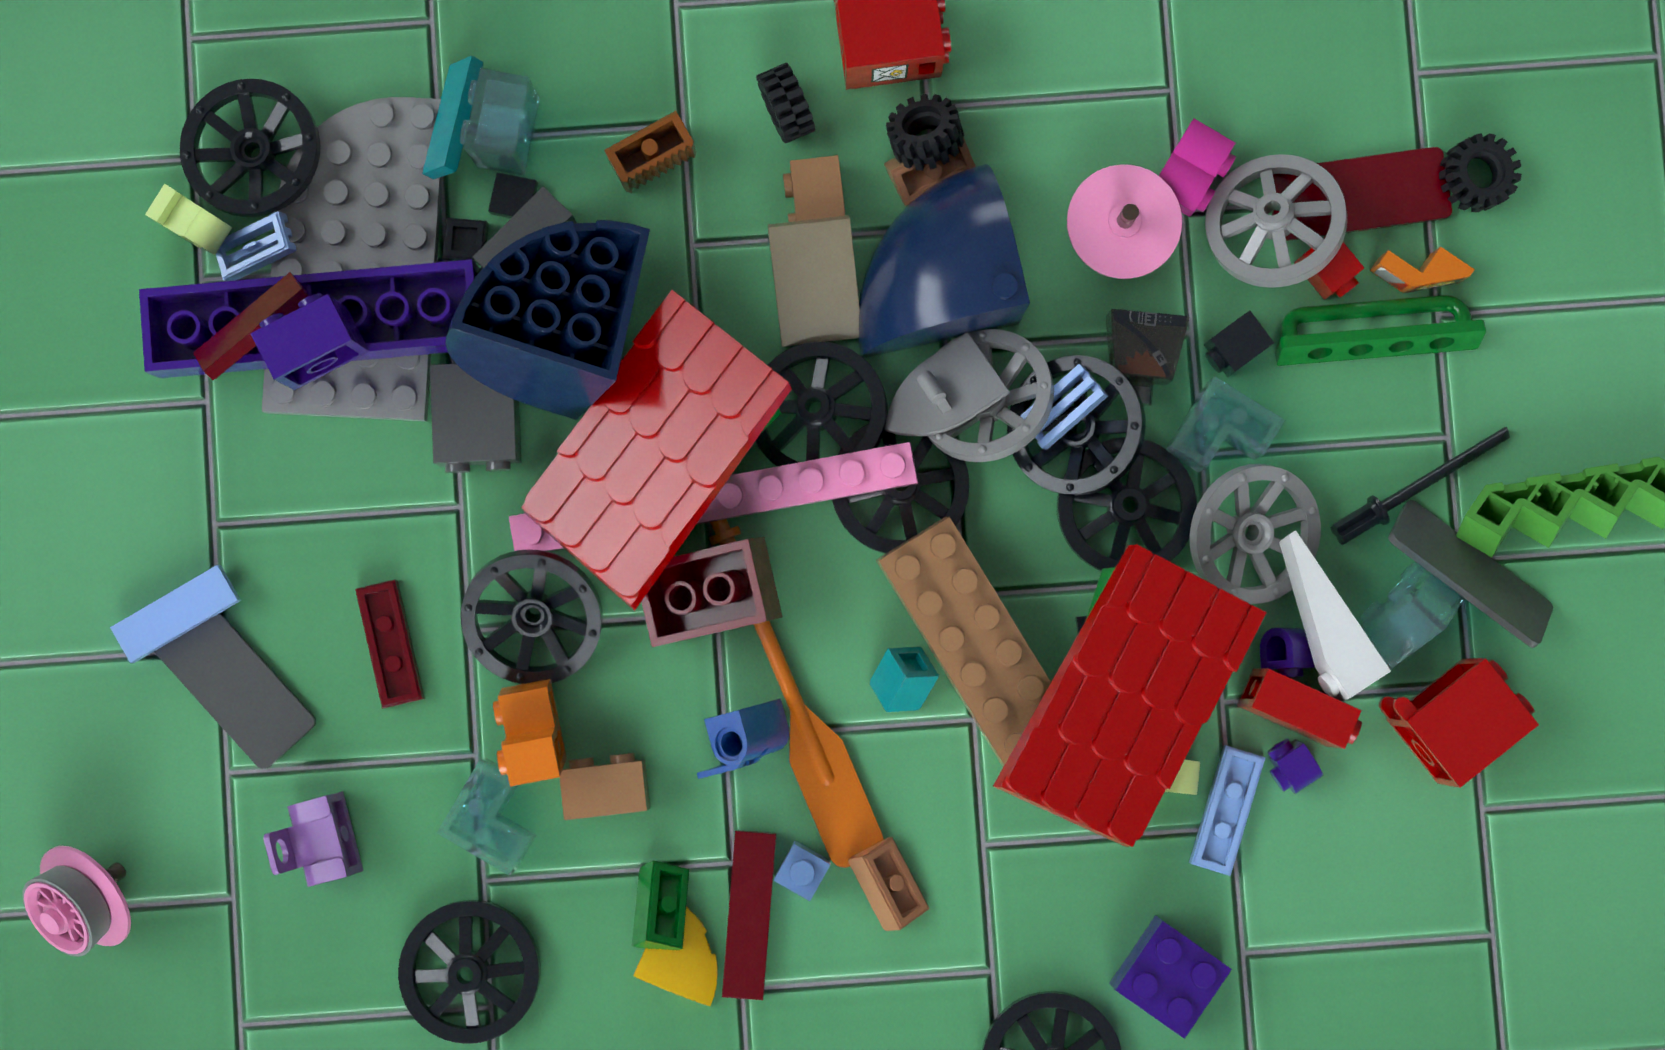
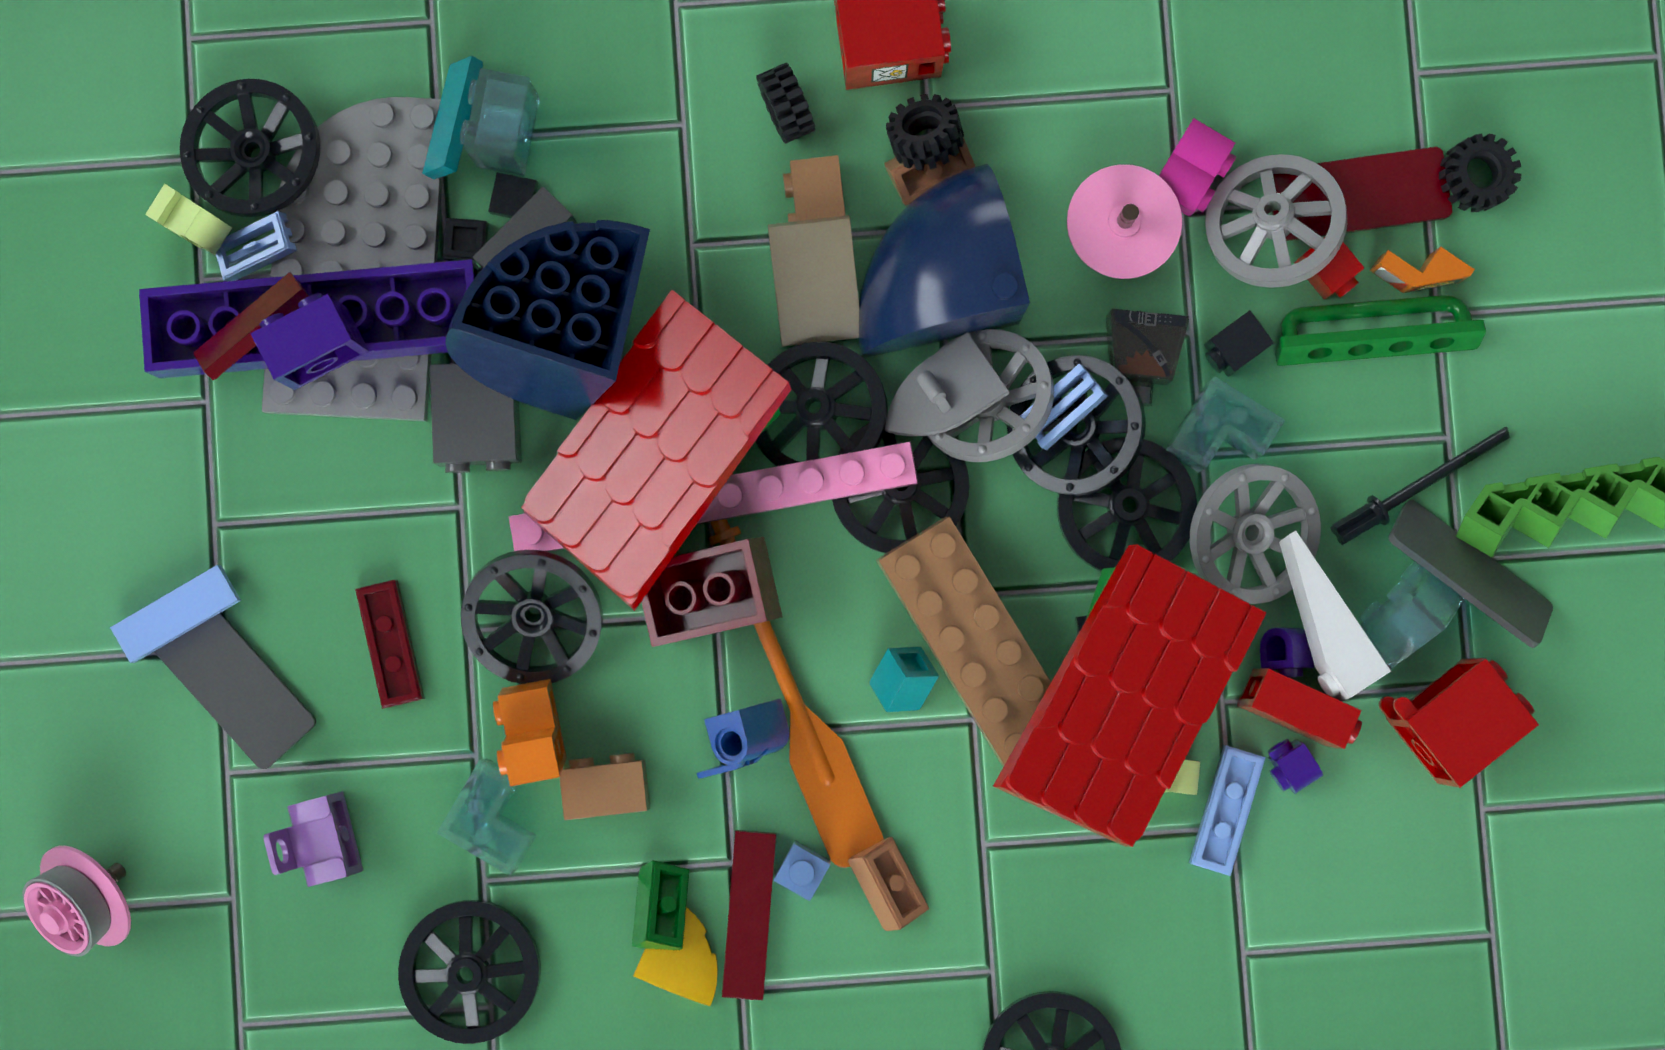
(651, 151): dark orange brick -> none
(1170, 977): dark purple brick -> none

